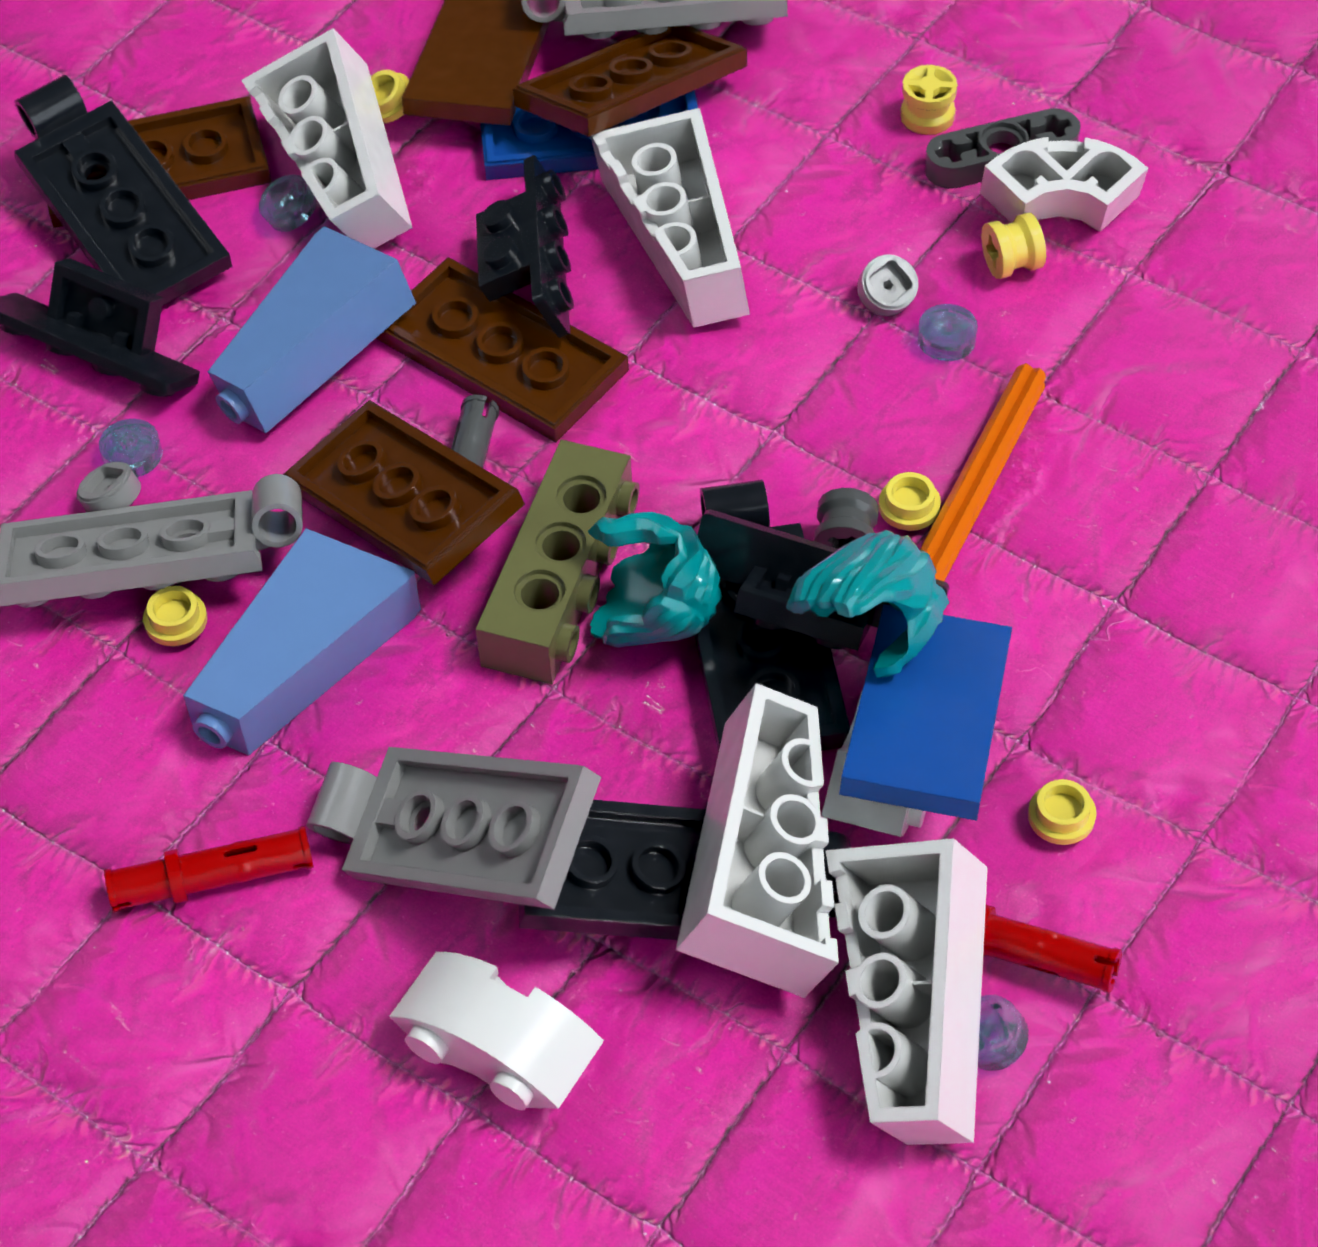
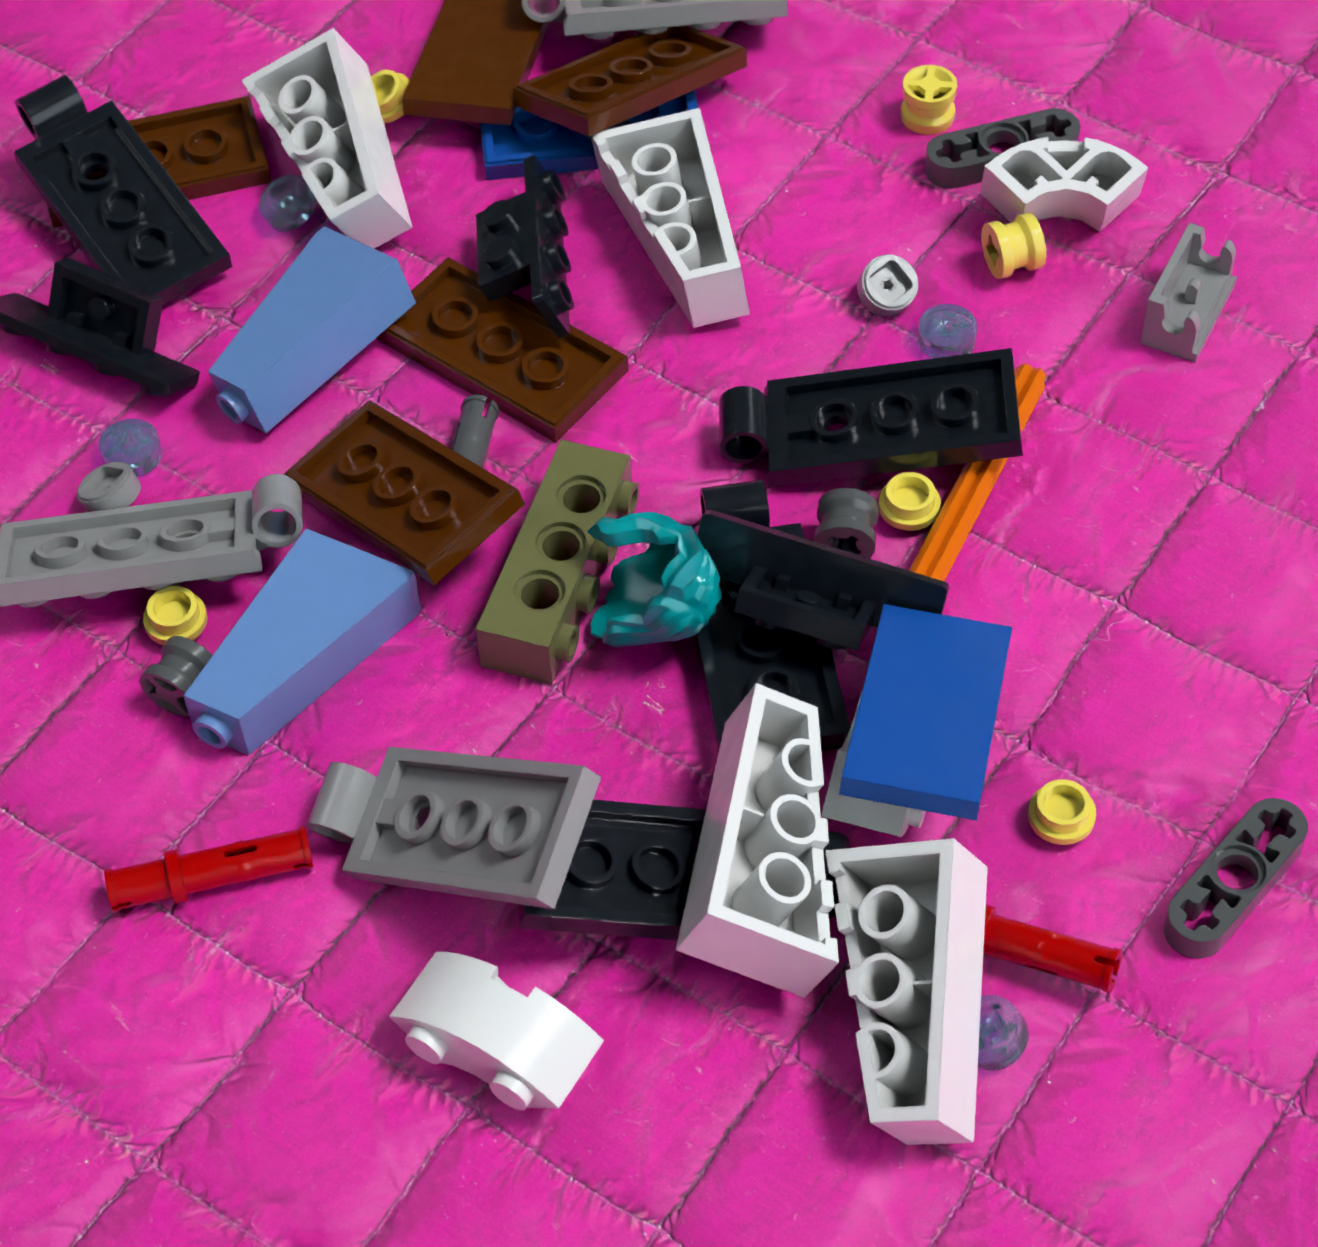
(175, 672): none -> dark grey wheel
(872, 572): teal hair -> none
(892, 414): none -> black hinge
(1189, 296): none -> light grey hinge
(1235, 905): none -> dark grey beam

